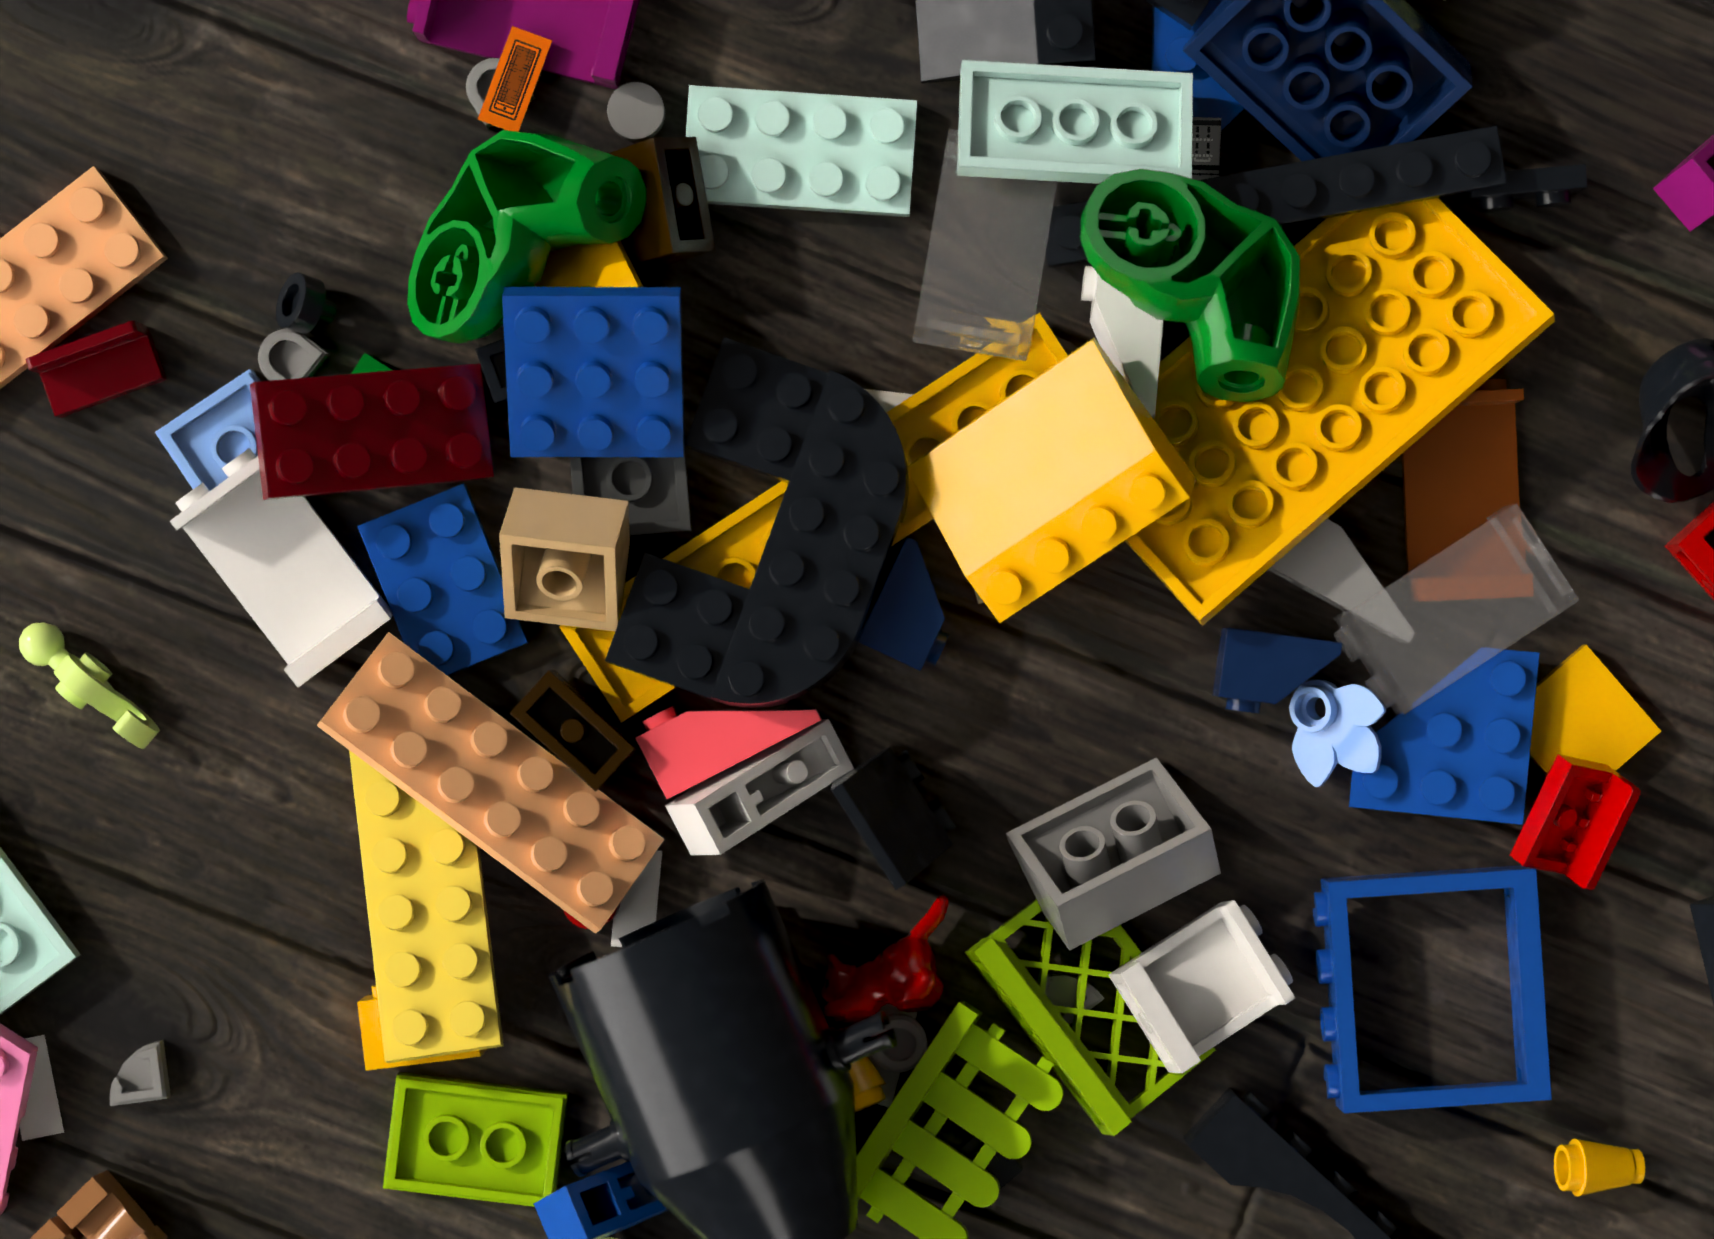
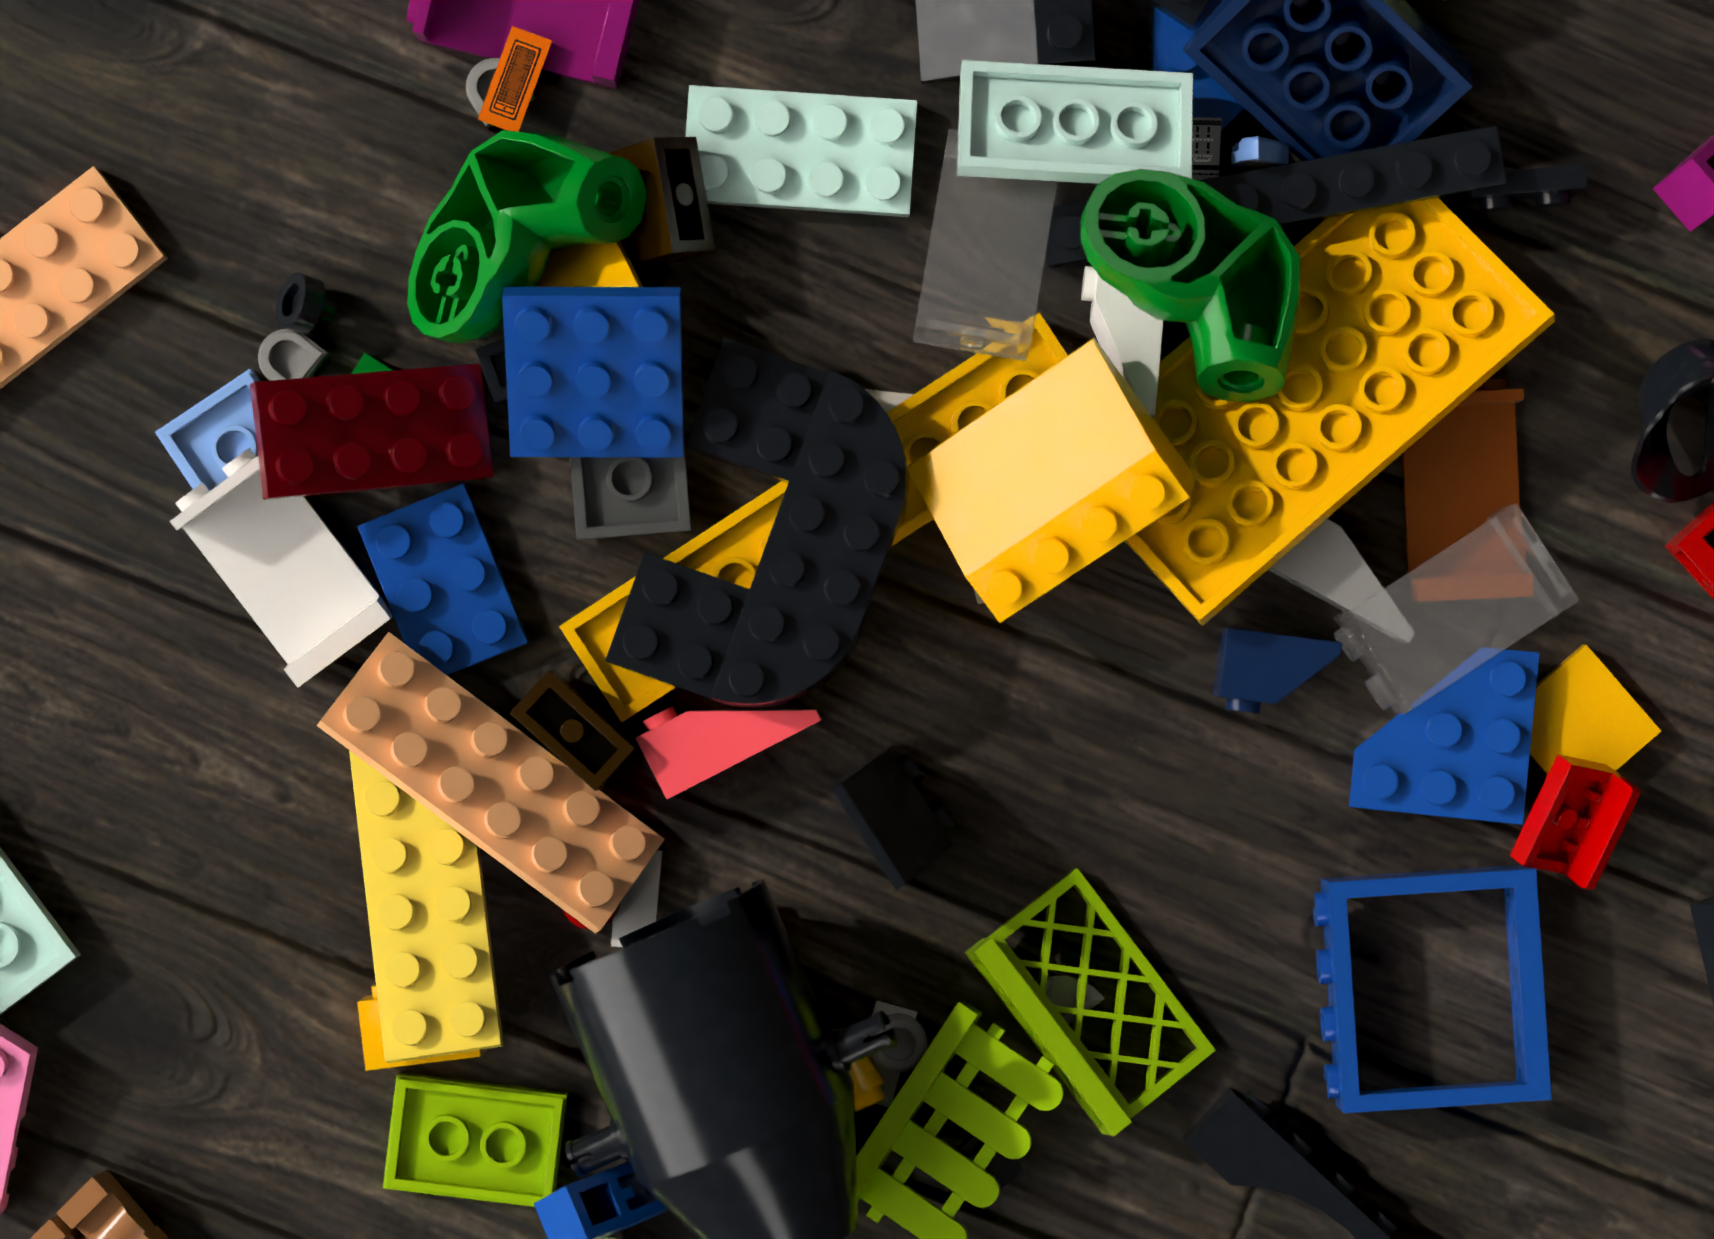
(42, 1108): white sticker -> none
(85, 682): yellowish green piece -> none
(98, 368): dark red panel -> none
(142, 1076): light grey tile -> none
(564, 558): tan slope -> none
(636, 111): light grey tile -> none
(758, 790): white slope -> none
(896, 976): red animal -> none
(907, 613): dark blue slope -> none
(1114, 853): light grey slope -> none
(1202, 984): white panel -> none
(1259, 153): none -> medium blue tile
(1339, 736): light blue plate -> none
(1596, 1167): yellow cone -> none

